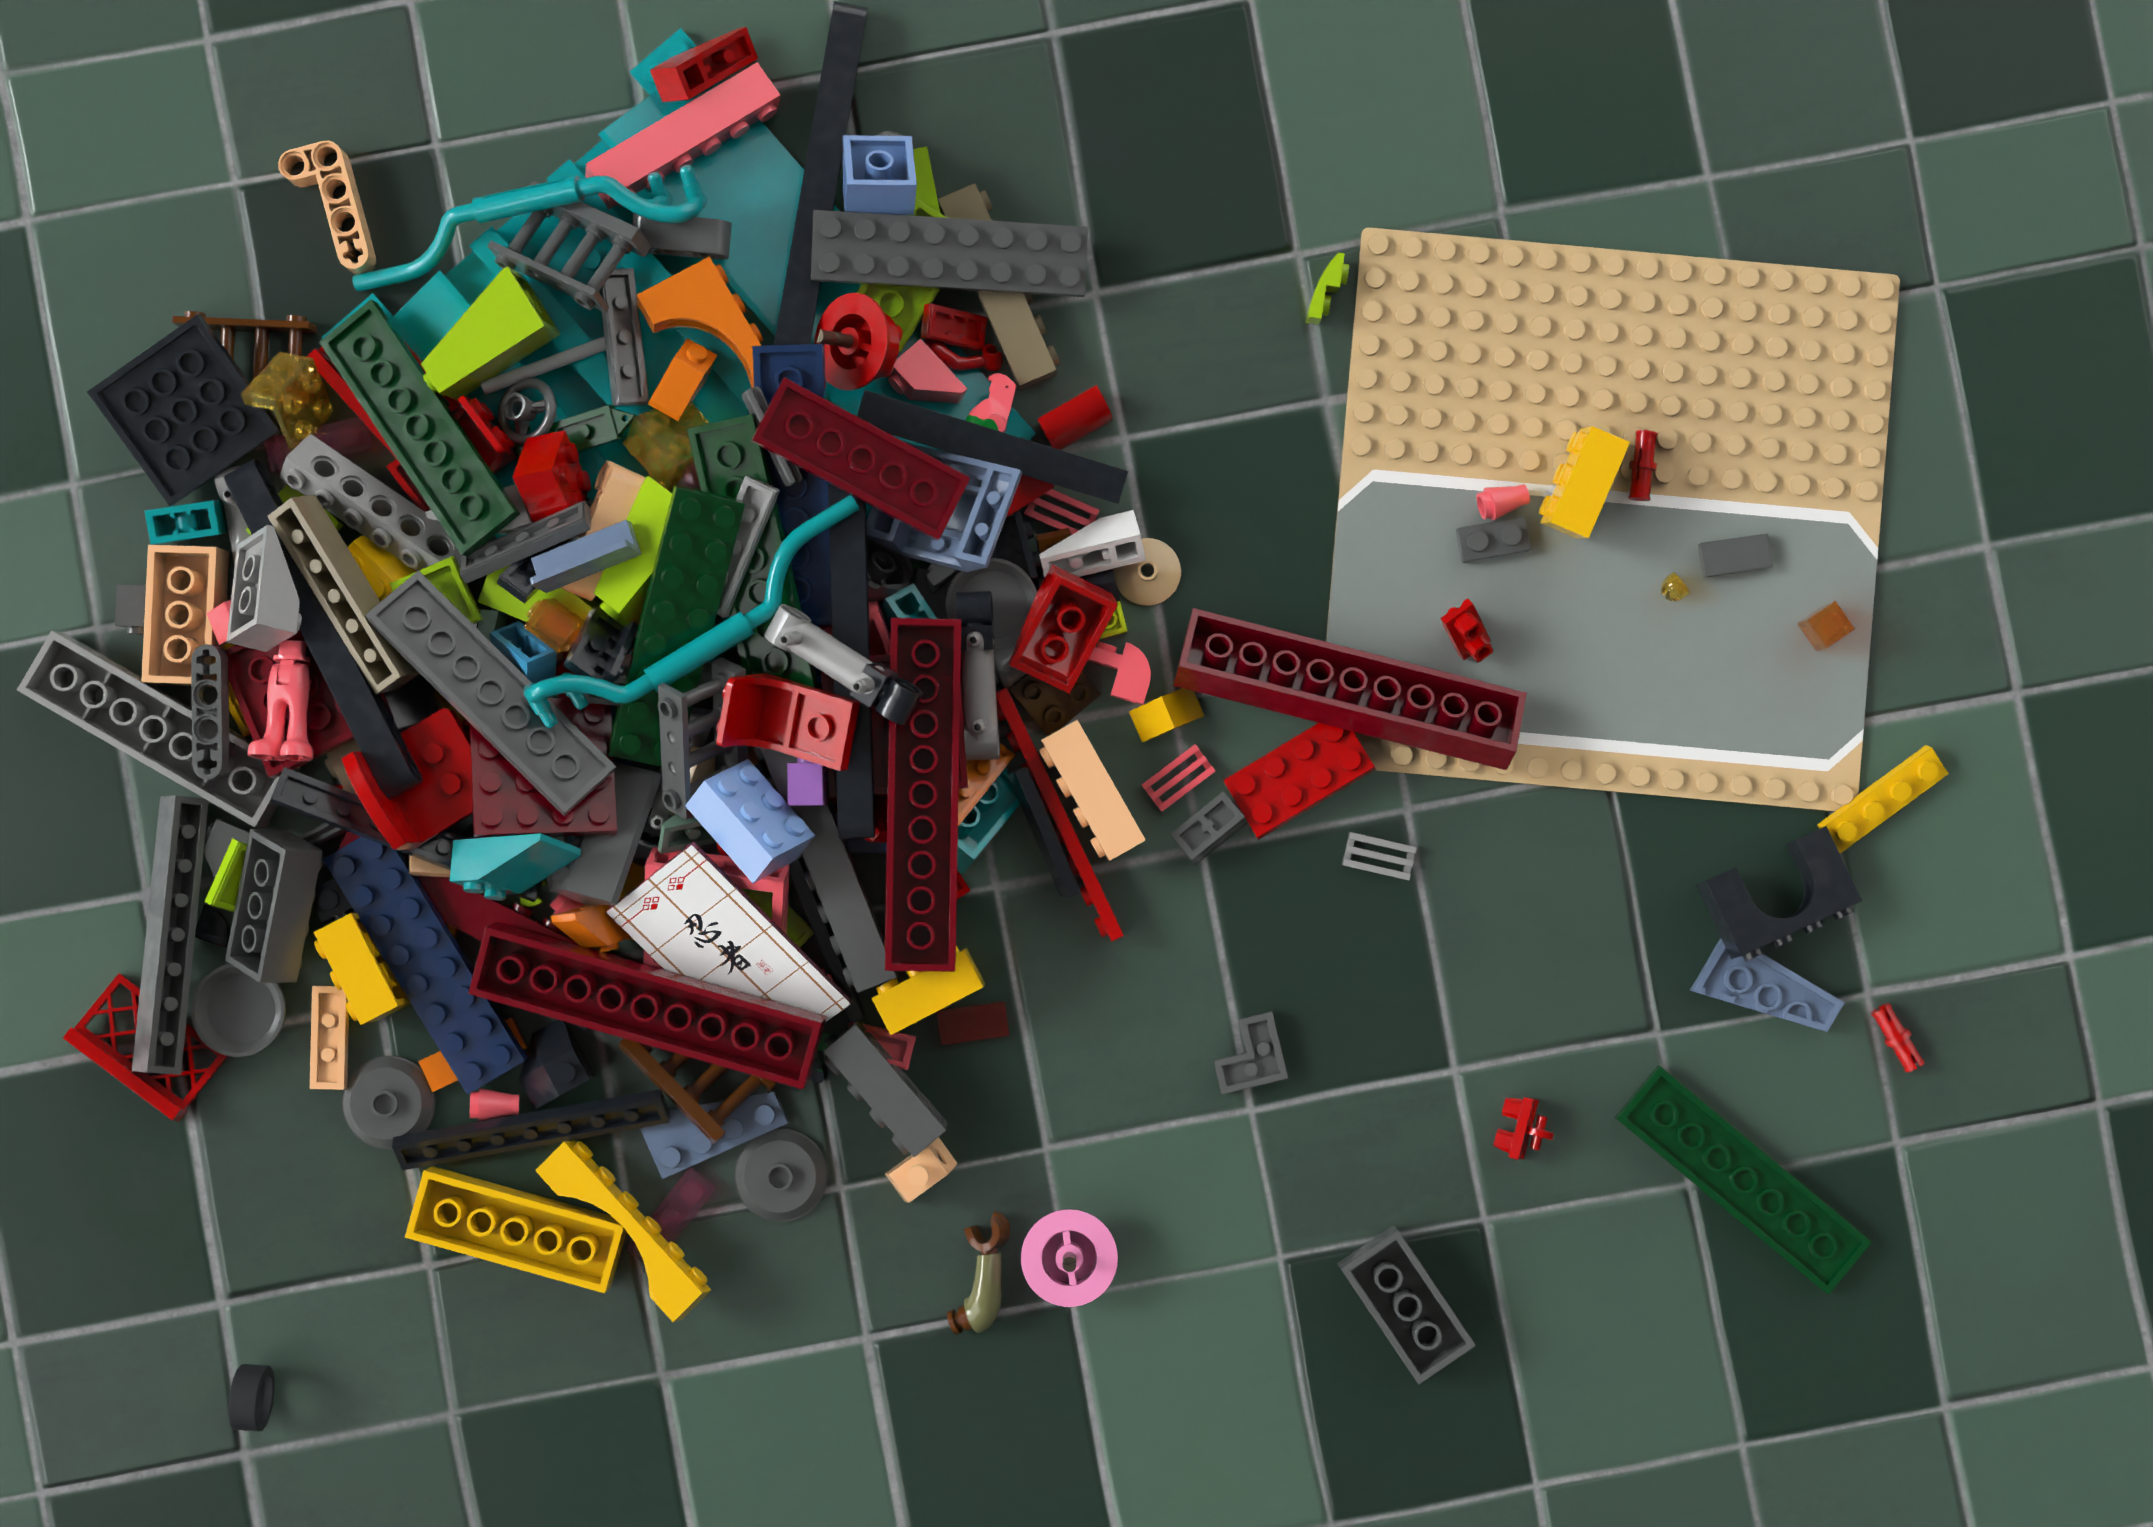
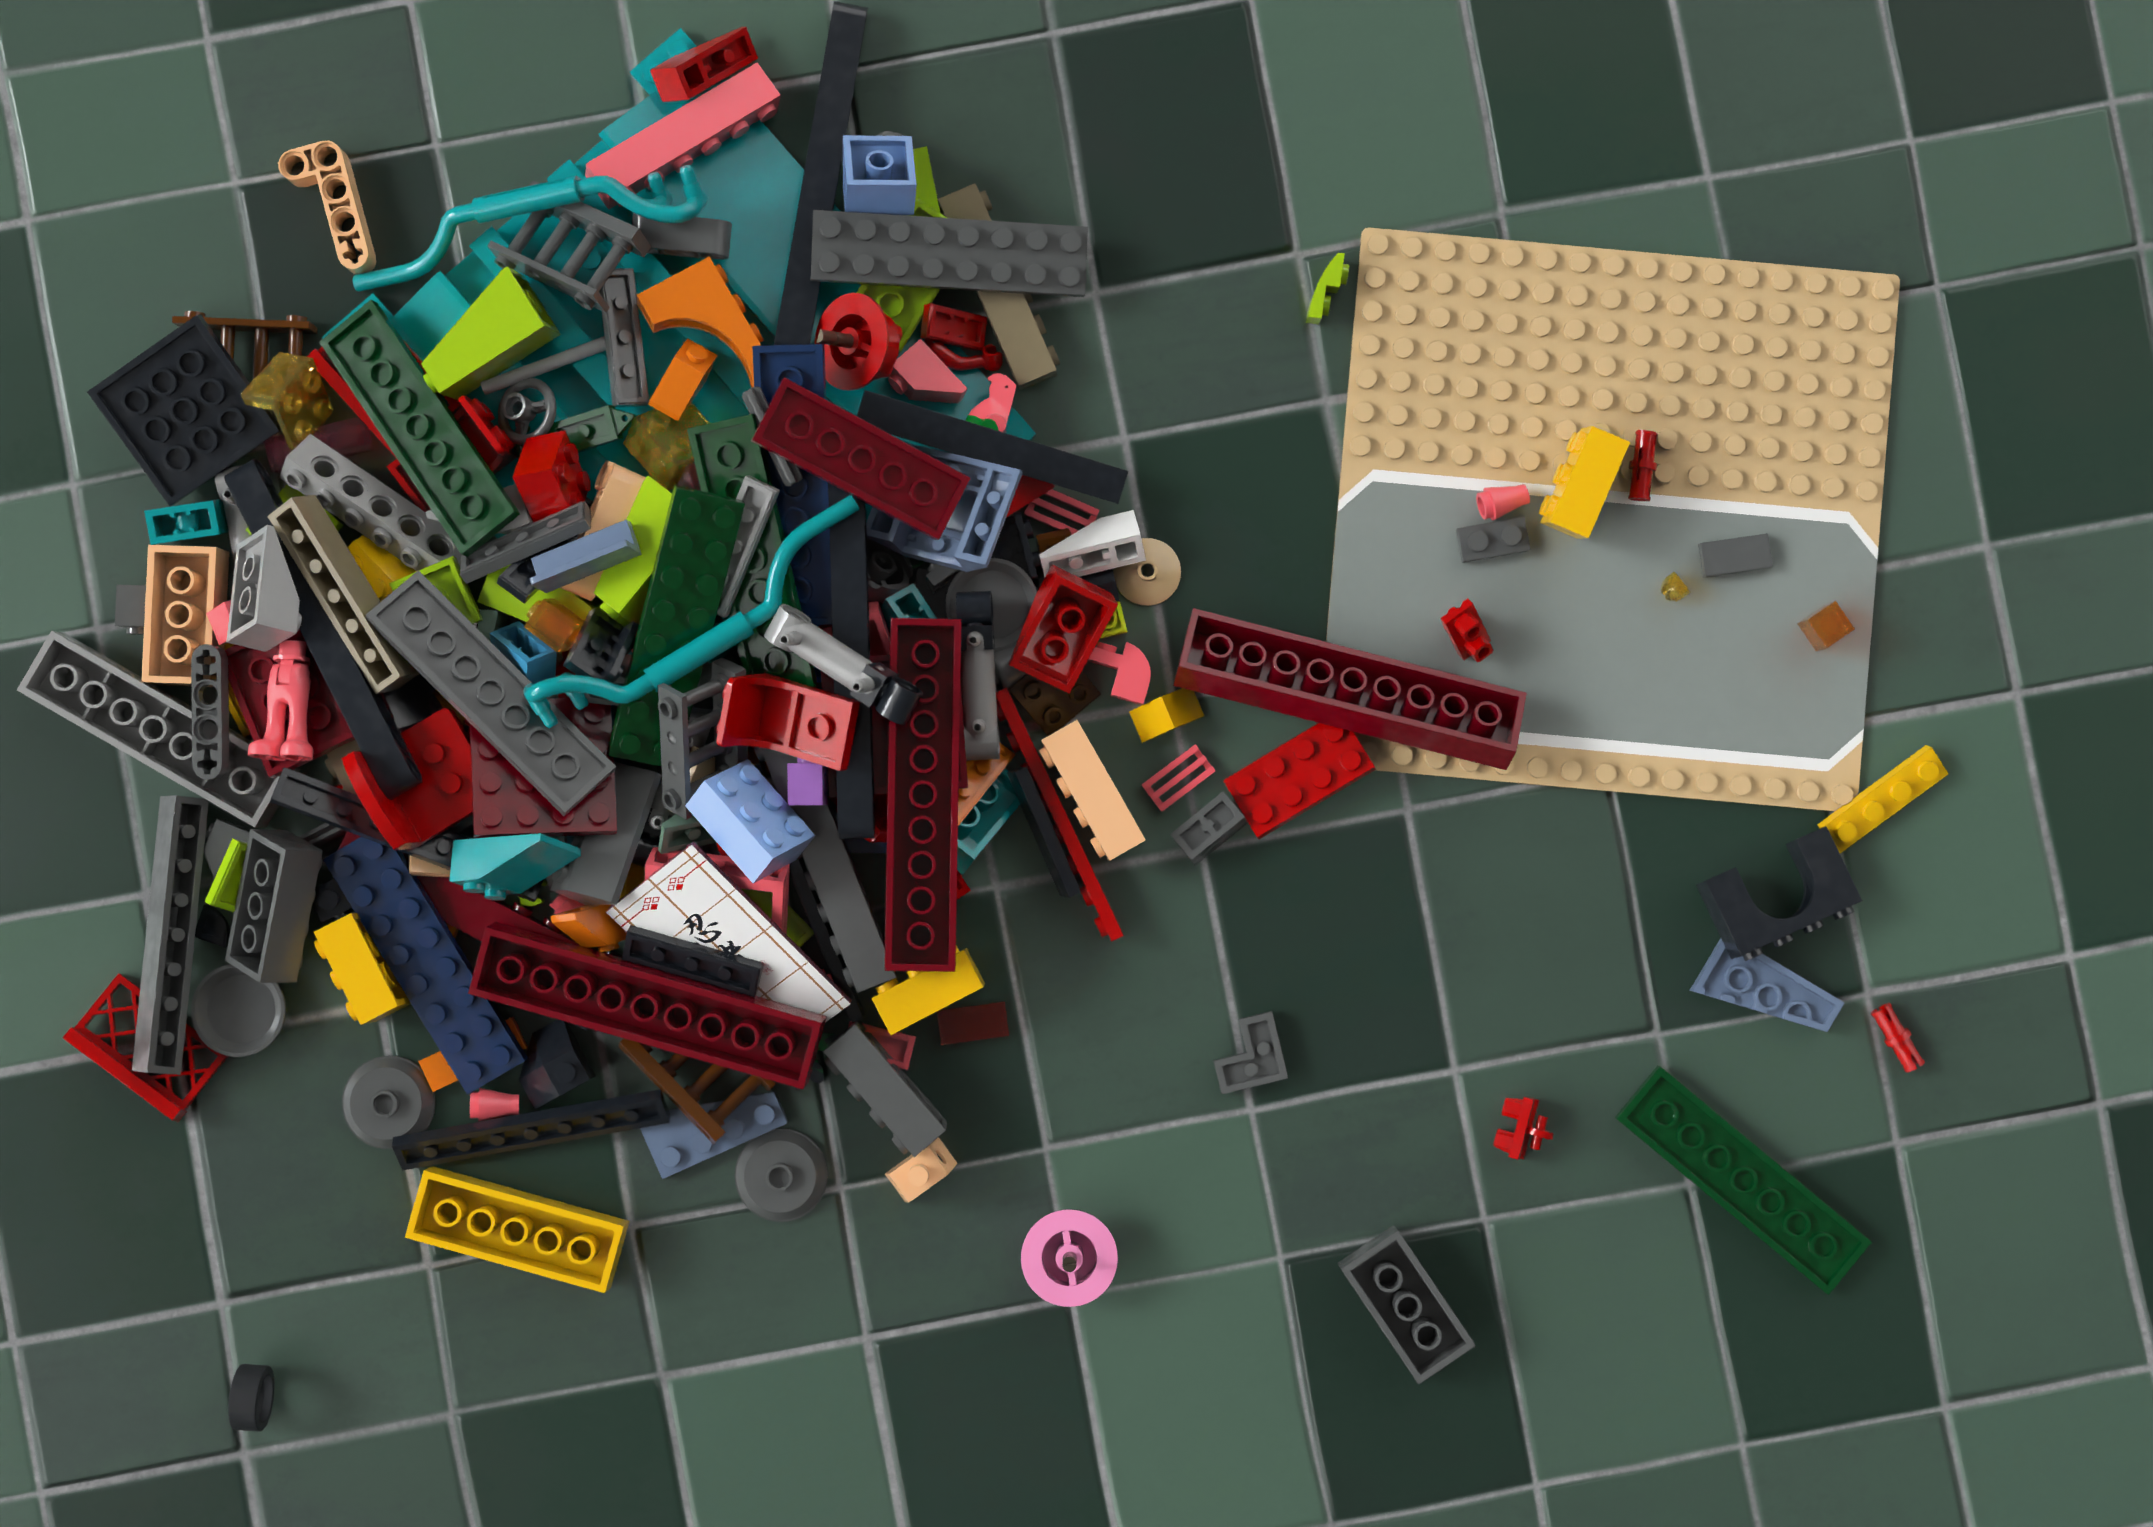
(329, 1038): light nougat plate -> none
(671, 1280): yellow arch -> none
(680, 1206): clear pink plate -> none
(692, 961): none -> black tile
(984, 1302): piece -> none
(1075, 419): red brick -> none
(1408, 862): light grey tile -> none

